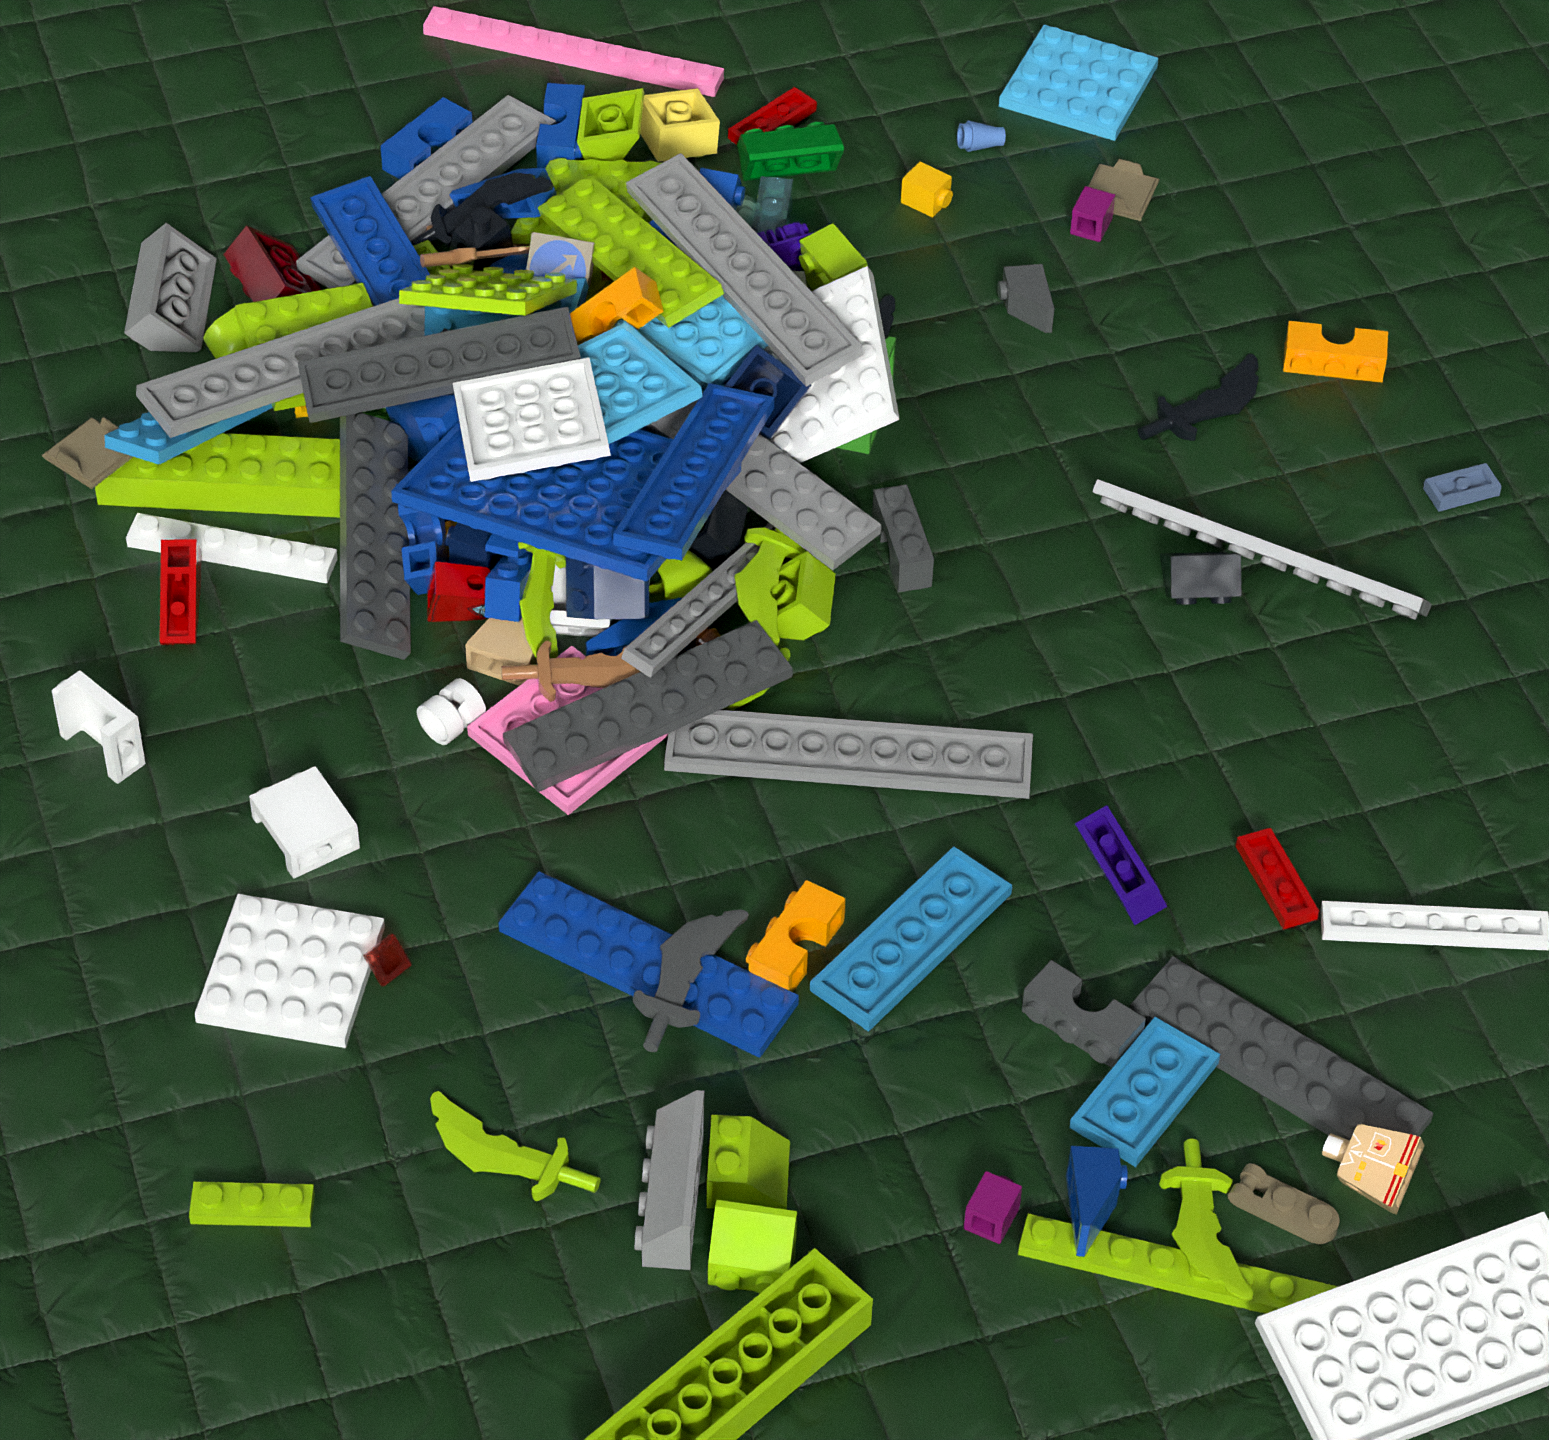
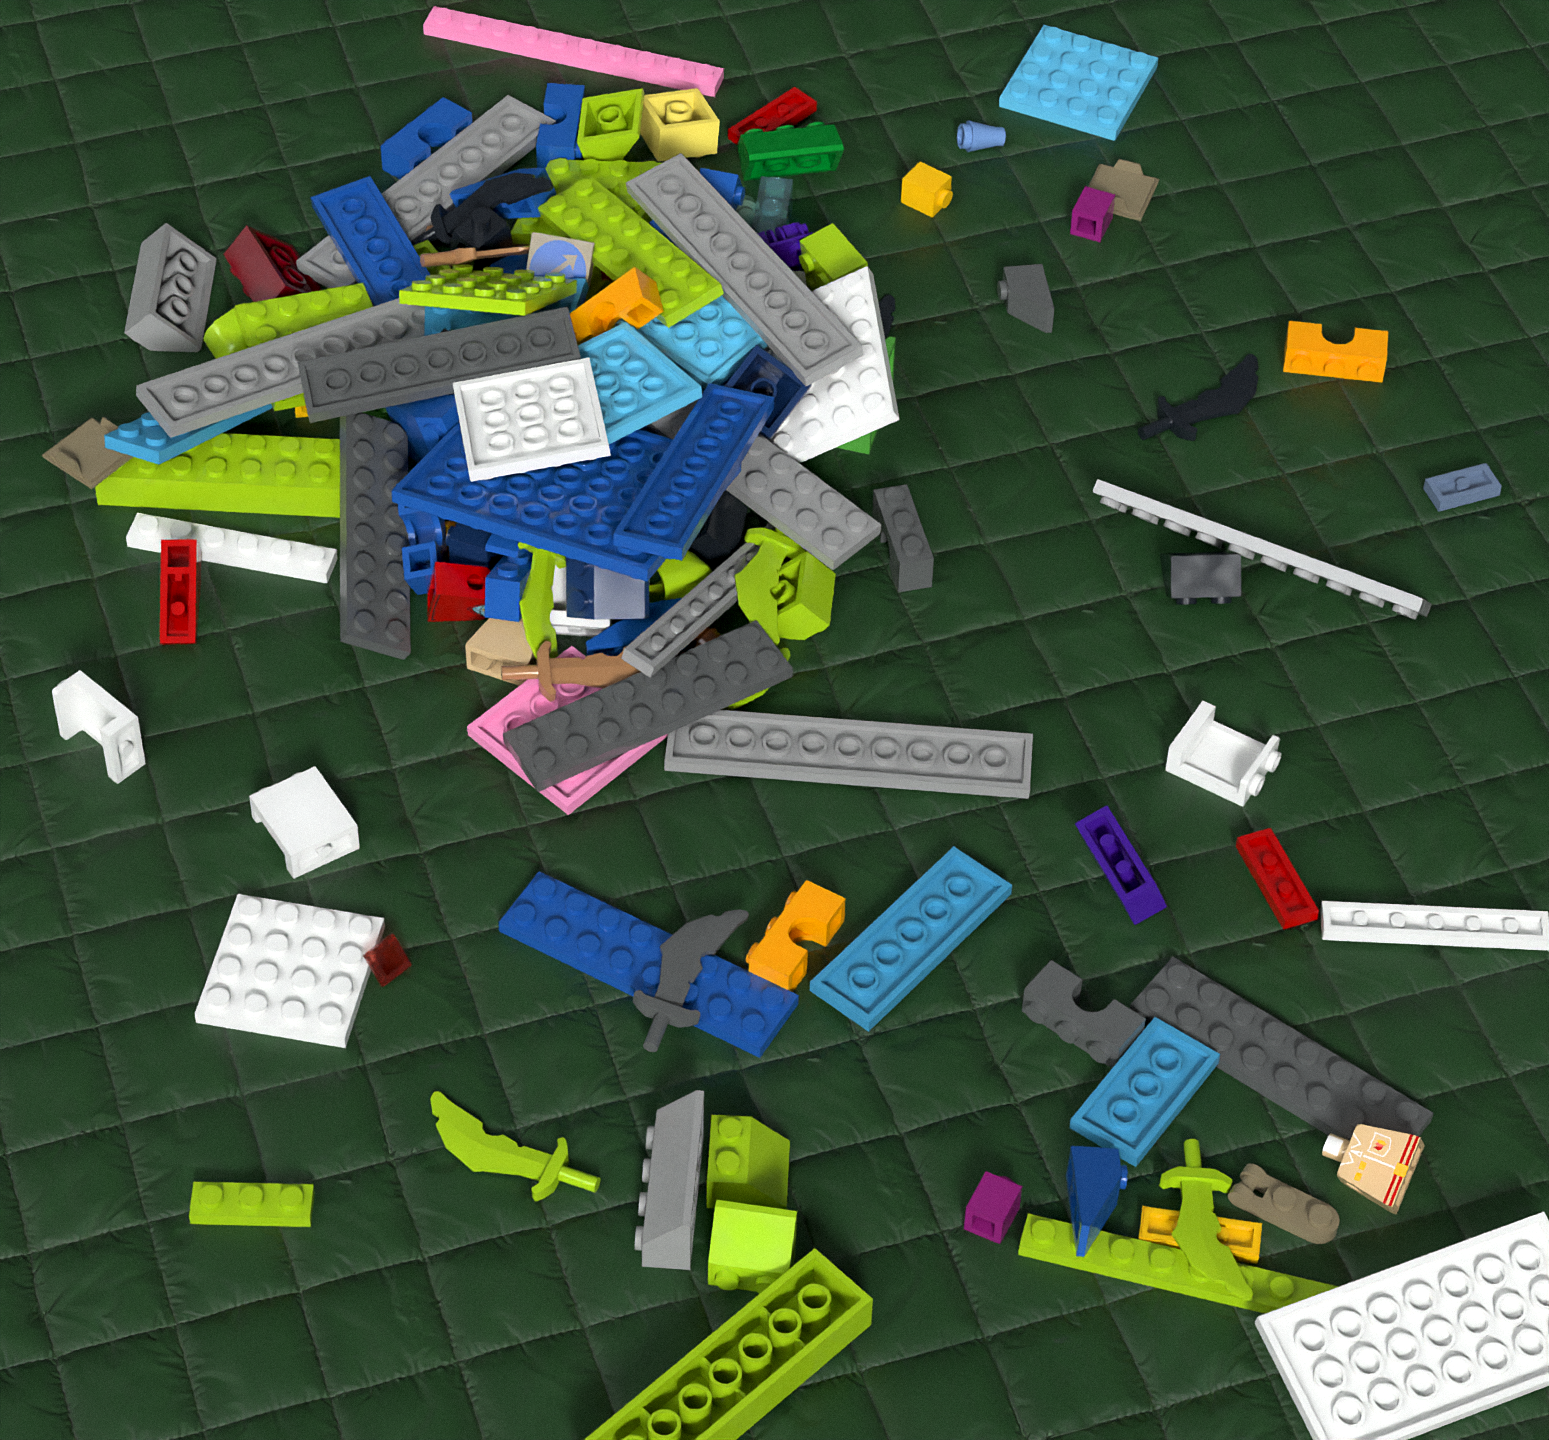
(451, 711): white wheel -> none
(1221, 757): none -> white panel
(1239, 1235): none -> yellow tile

